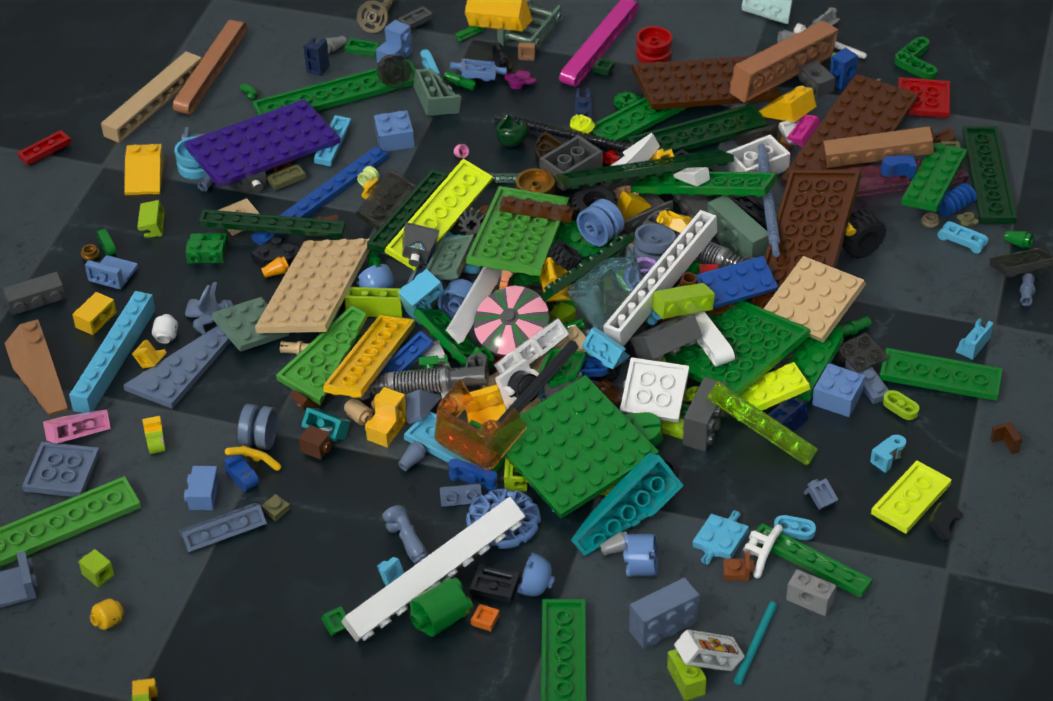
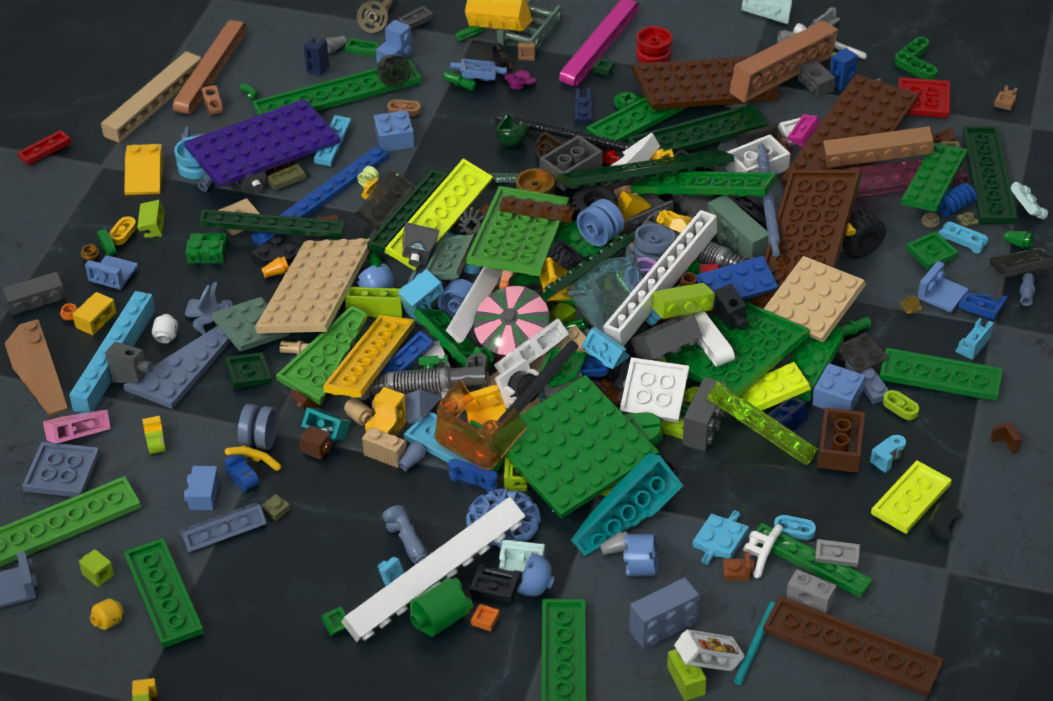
(67, 311): none -> orange plate
(123, 230): none -> yellow plate
(127, 363): none -> dark grey torso
(147, 355): yellow panel -> none
(163, 593): none -> green plate
(212, 102): none -> nougat leg
(248, 370): none -> dark green plate
(383, 446): none -> tan brick
(412, 107): none -> medium nougat plate
(428, 61): medium azure hinge -> none
(434, 94): sand green wedge -> none
(459, 494): sand blue hinge -> none
(463, 149): bright pink hinge -> none
(516, 554): none -> light aqua hinge
(582, 124): neon yellow plate -> none
(694, 175): white slope -> none
(730, 308): none -> black torso
(791, 105): yellow slope -> none
(821, 493): sand blue bracket -> none
(837, 553): none -> light grey panel
(841, 440): none -> reddish brown brick
(853, 646): none -> reddish brown plate
(898, 165): blue leg -> none
(911, 304): none -> clear yellow plate
(931, 249): none -> green plate
(940, 291): none -> medium blue bracket
(982, 304): none -> blue wing
(1006, 99): none -> medium nougat plate
(1028, 200): none -> light aqua plate

